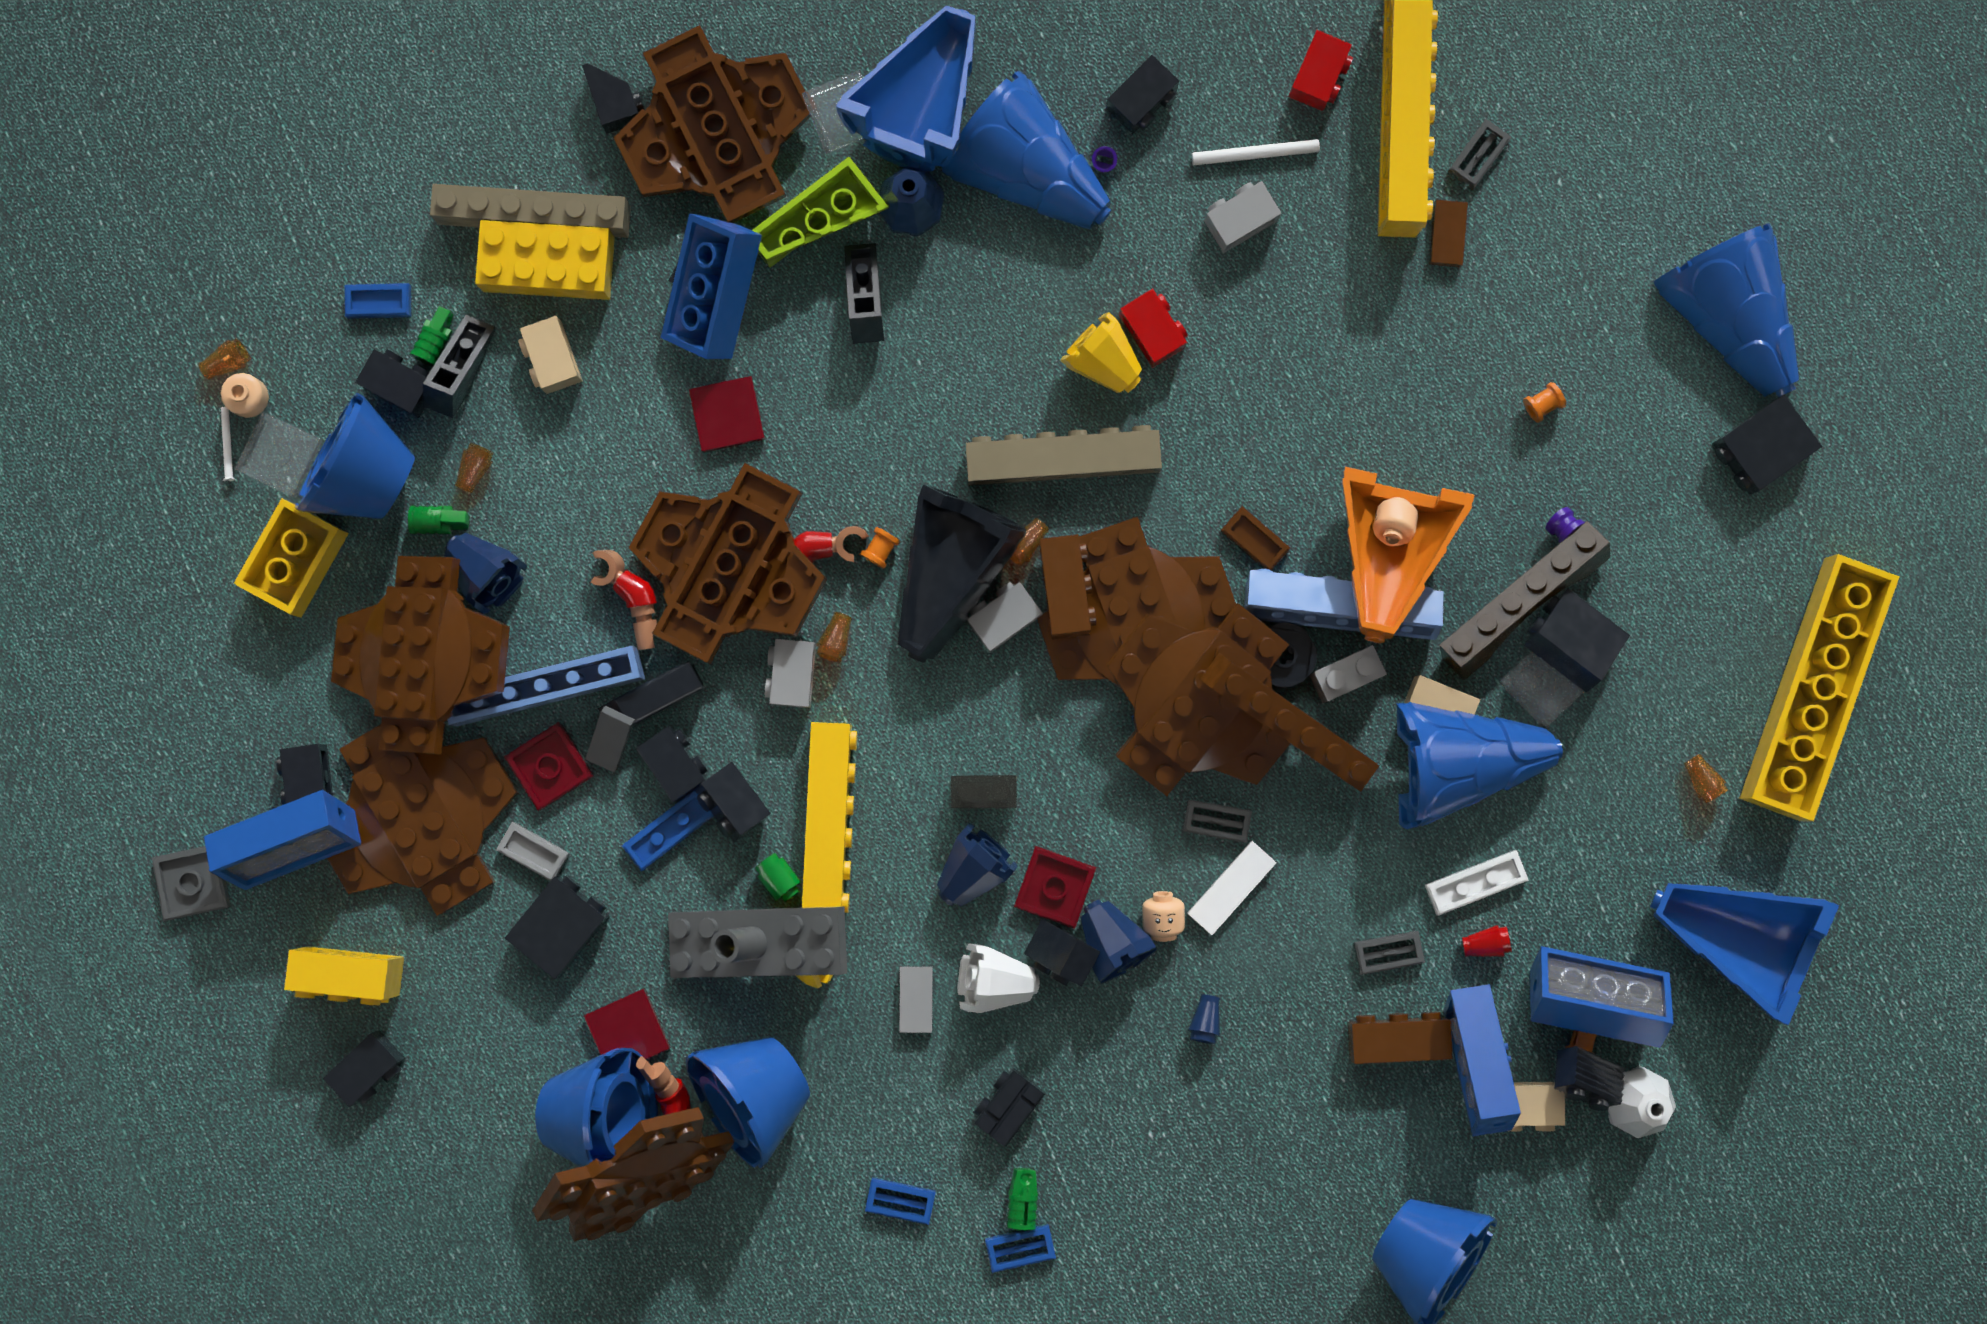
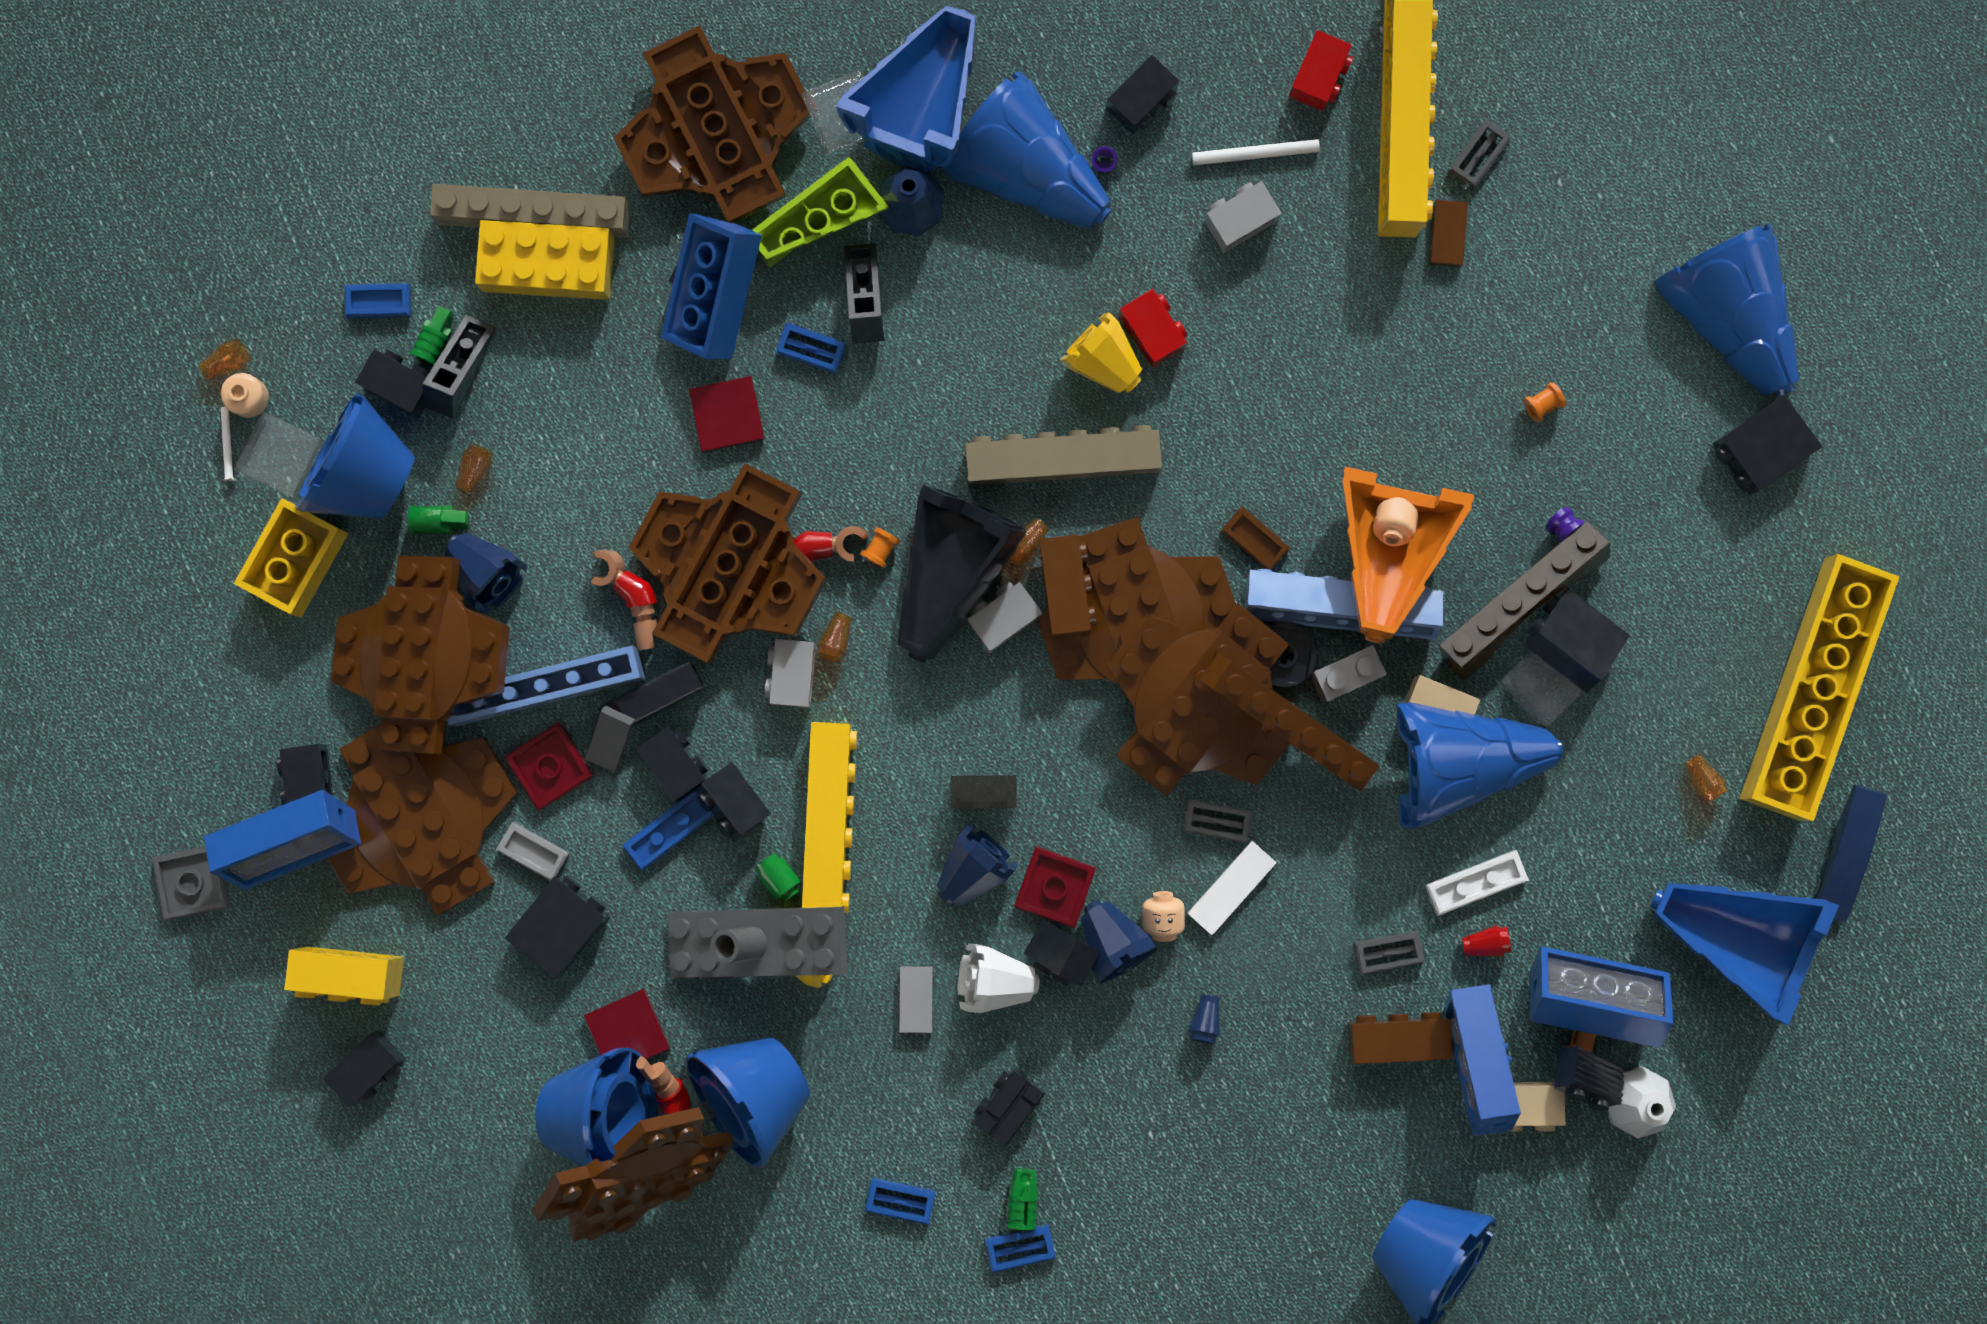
(550, 355): tan brick -> none
(612, 98): black slope -> none
(836, 357): none -> blue tile
(1851, 849): none -> dark blue slope

